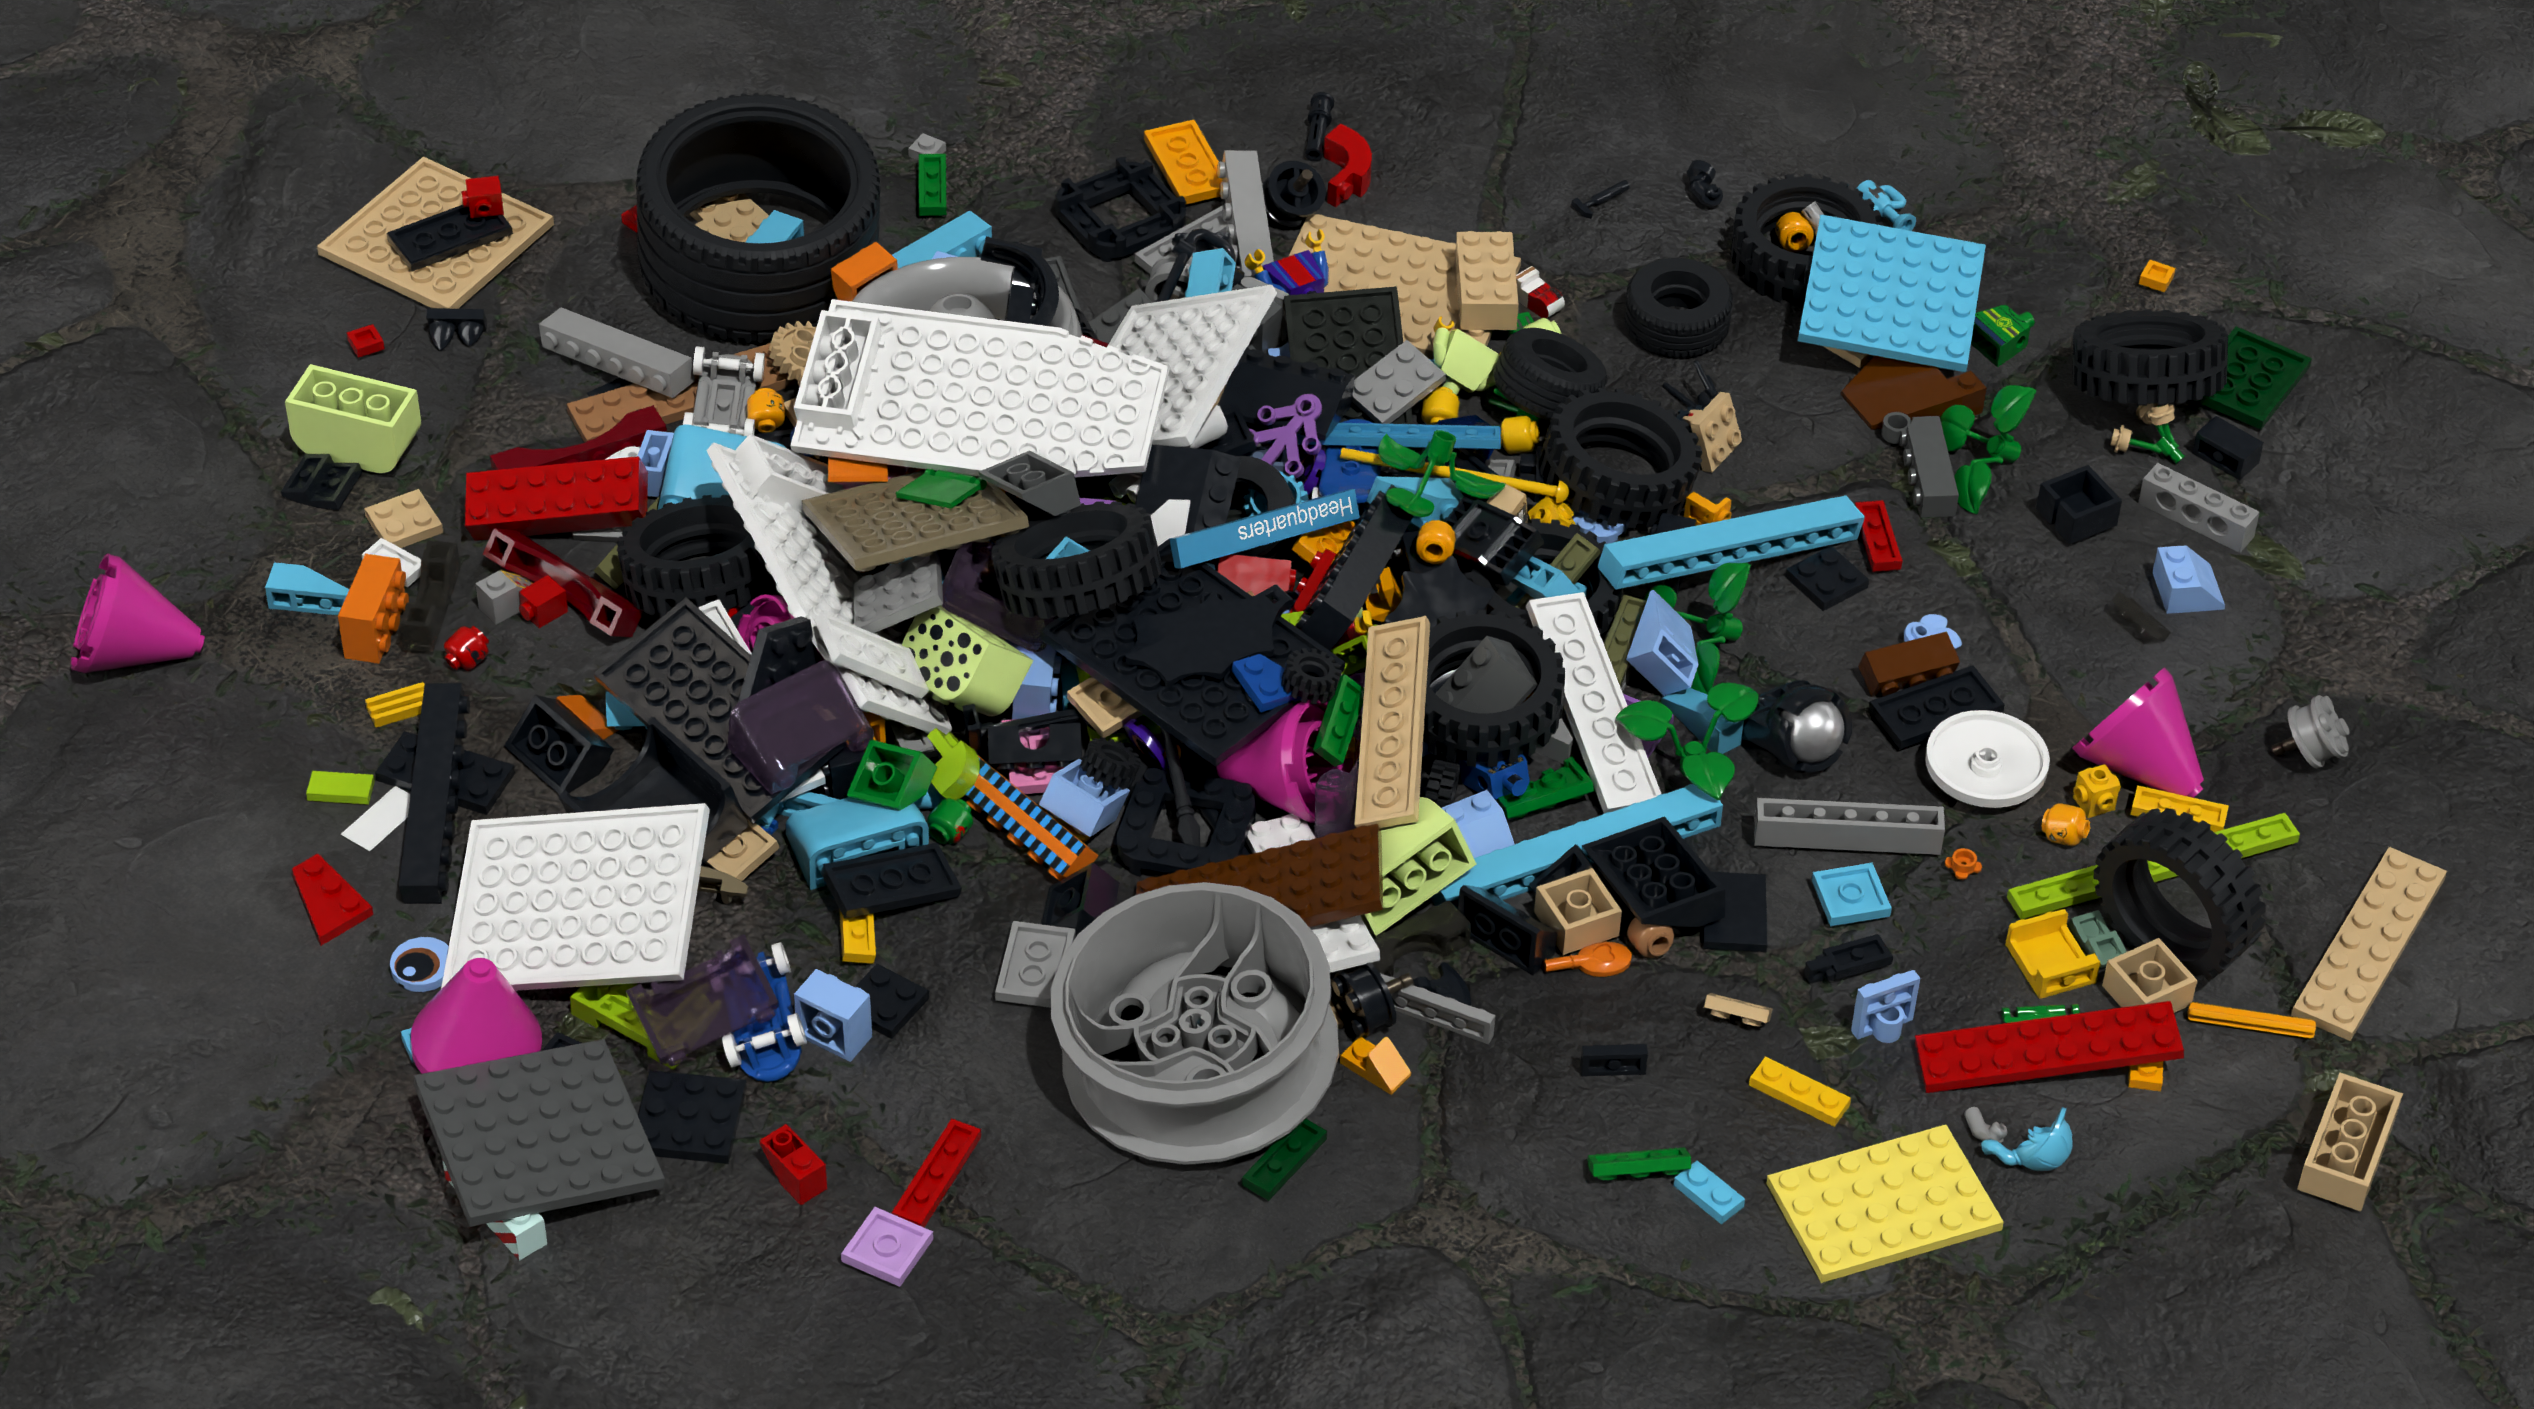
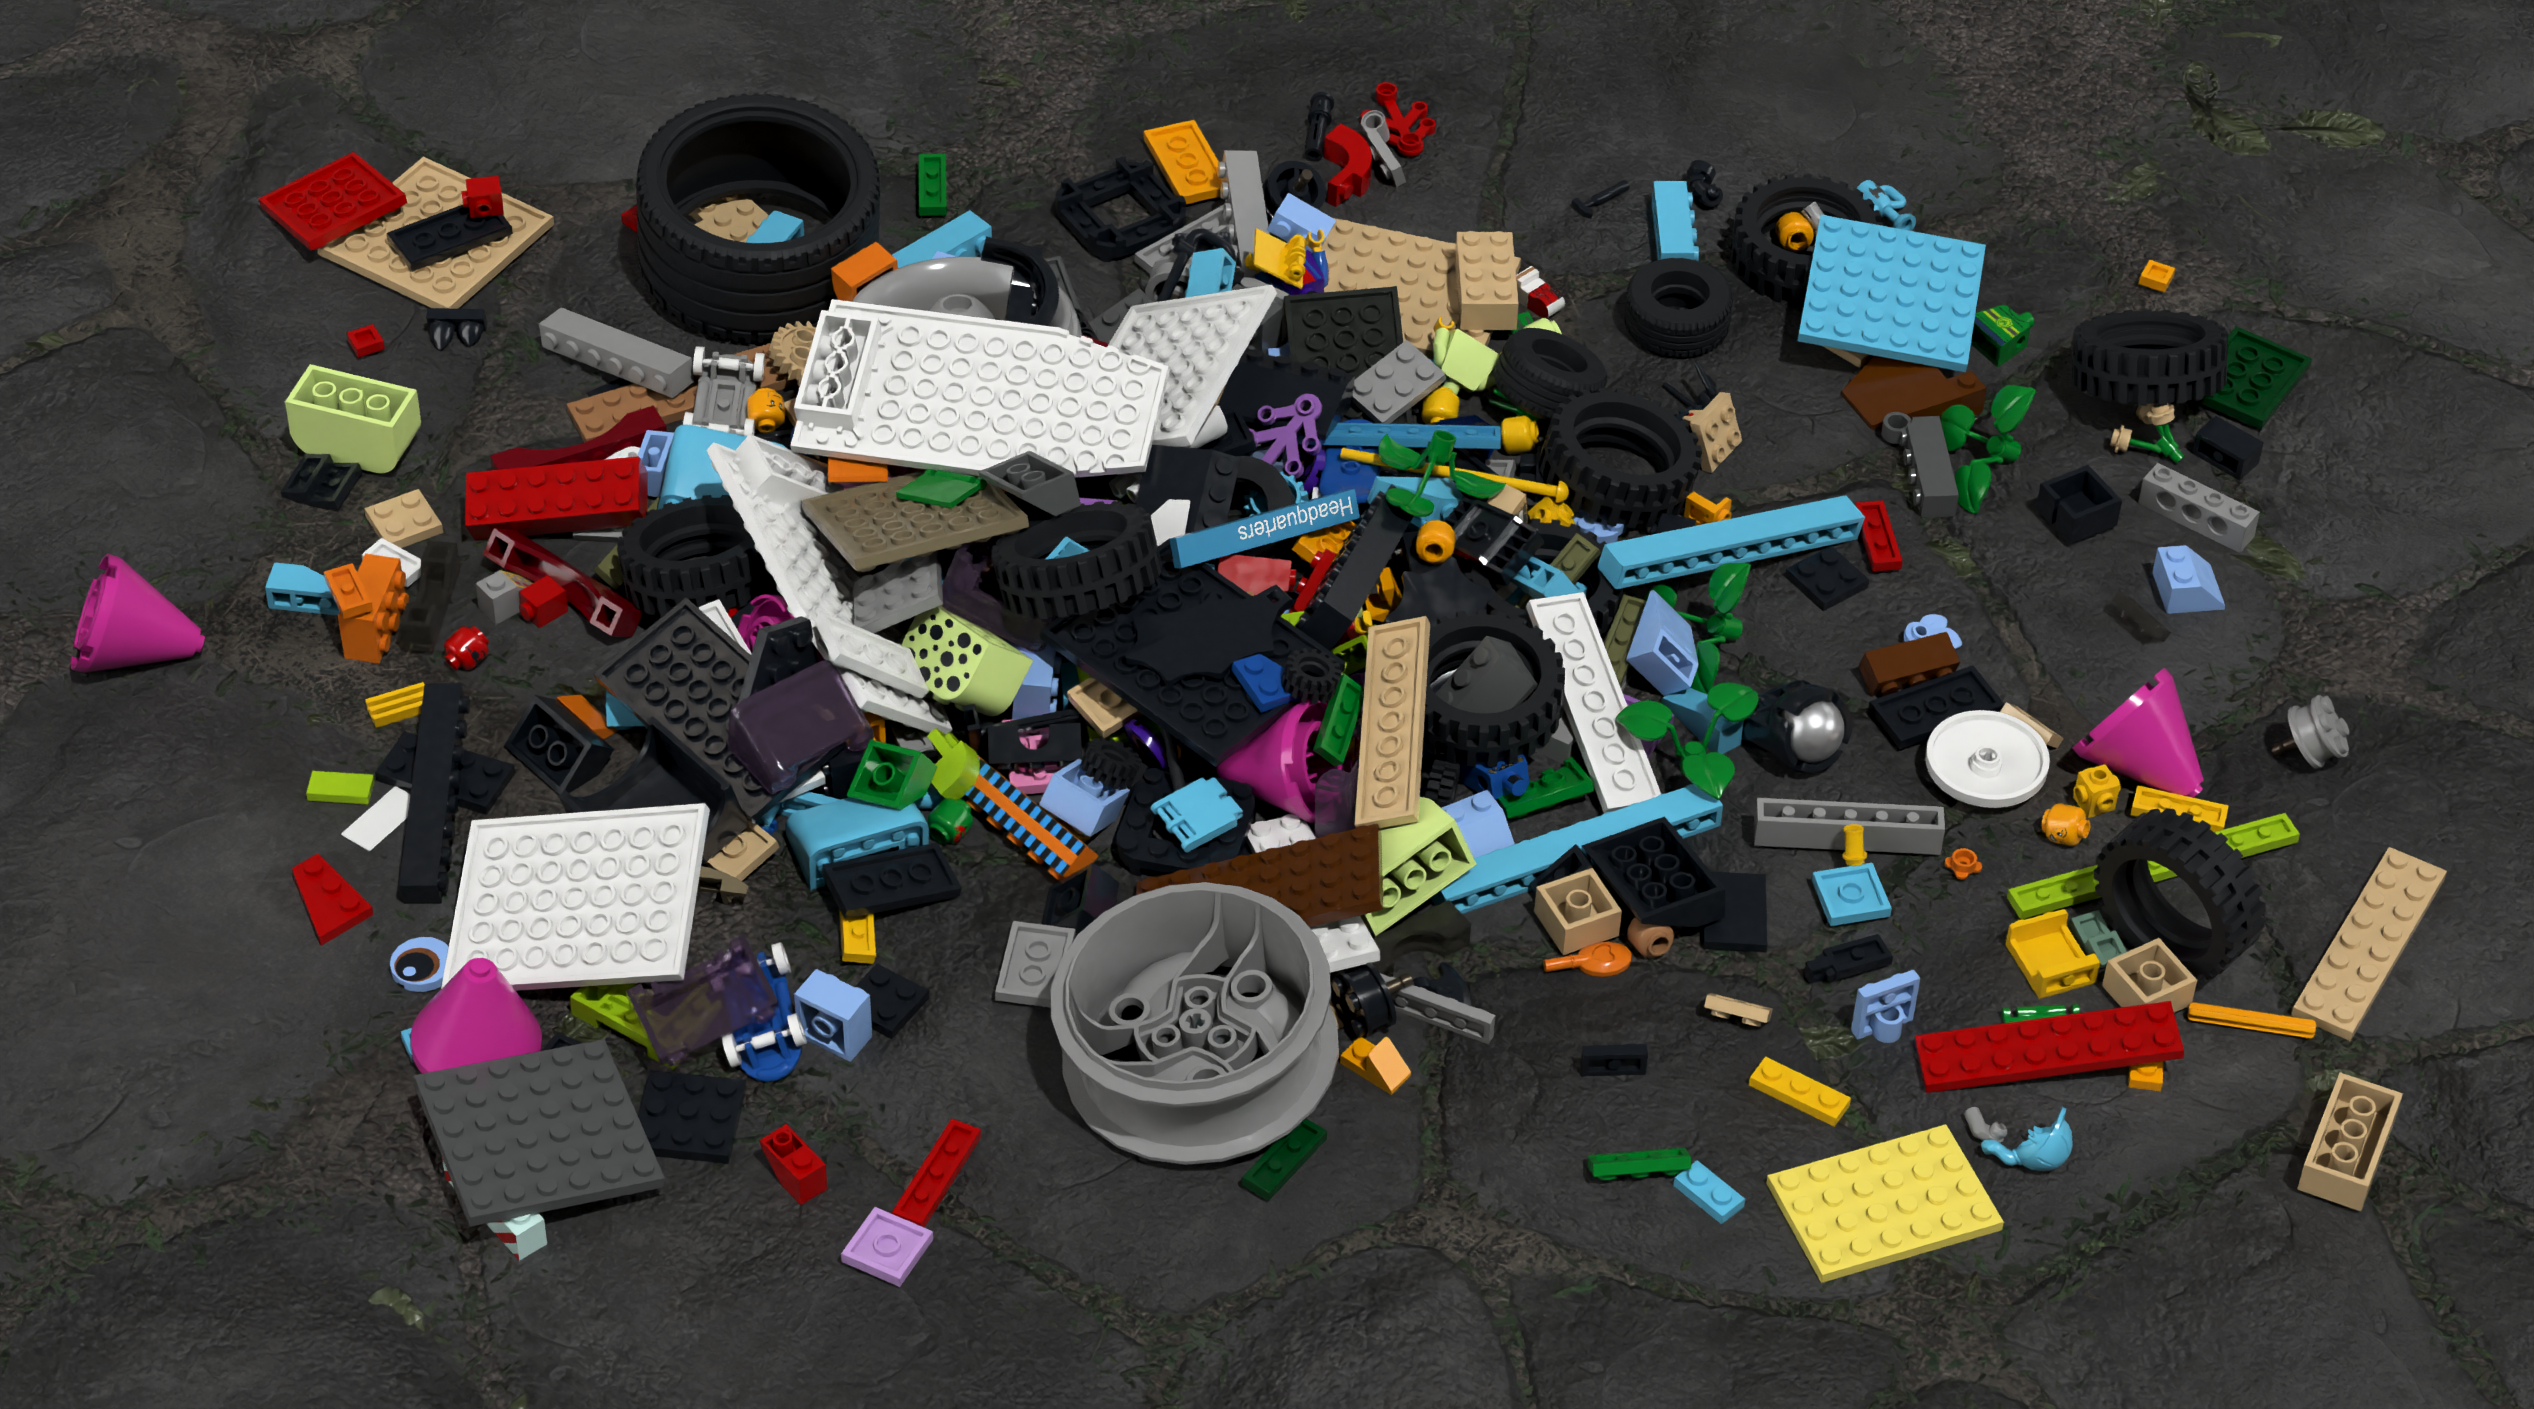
(333, 201): none -> red plate
(348, 591): none -> orange plate
(926, 145): light grey plate -> none
(1198, 812): none -> medium azure plate
(1280, 258): none -> yellow hinge
(1299, 218): none -> light blue brick
(1377, 135): none -> light grey plate
(1407, 142): none -> red plant
(1506, 929): black slope -> none
(1674, 220): none -> medium azure brick
(1854, 845): none -> yellow pin
(2048, 735): none -> tan plate

